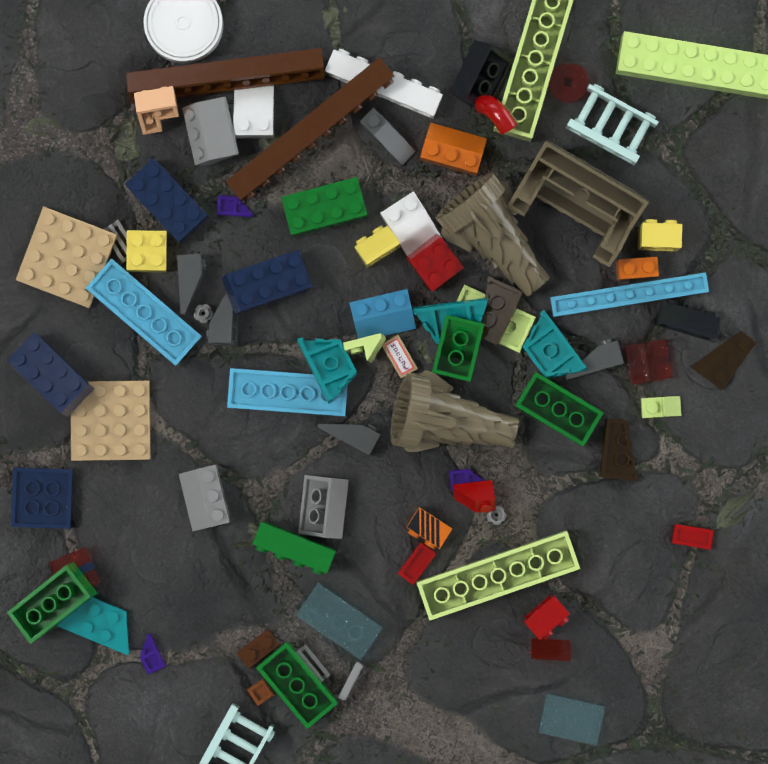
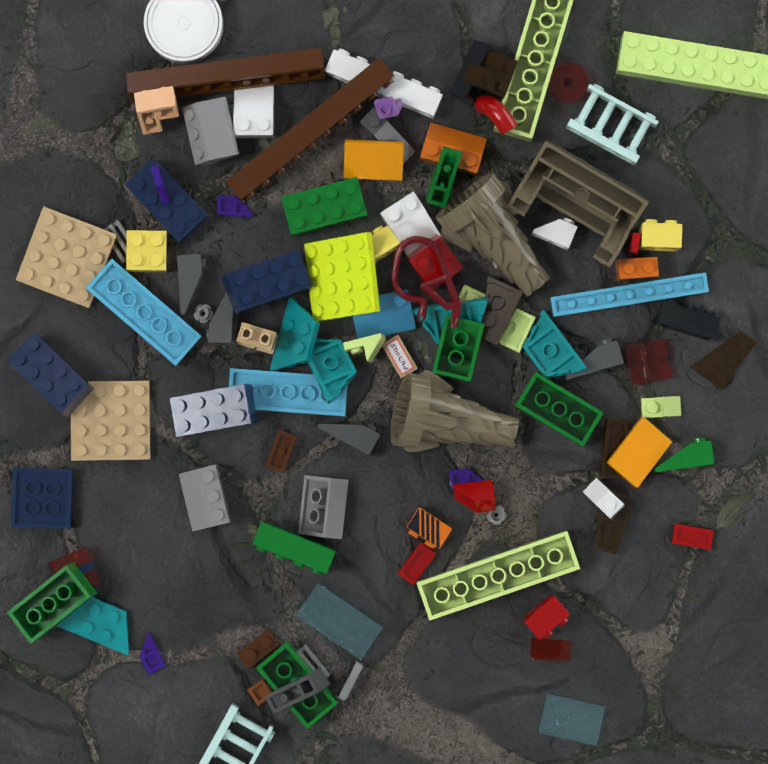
(159, 183): none -> dark purple tile
(213, 410): none -> brick
(254, 336): none -> tan hips
(281, 451): none -> reddish brown plate
(295, 338): none -> teal wing
(297, 690): none -> dark grey slope
(342, 277): none -> neon yellow plate
(373, 160): none -> light orange tile
(388, 107): none -> medium lavender bracket
(443, 177): none -> green slope
(455, 304): none -> dark red piece
(494, 76): none -> dark brown brick
(557, 232): none -> white slope
(603, 498): none -> white slope
(612, 530): none -> dark brown wing
(633, 244): none -> red tile
(639, 452): none -> light orange tile
(691, 455): none -> green slope

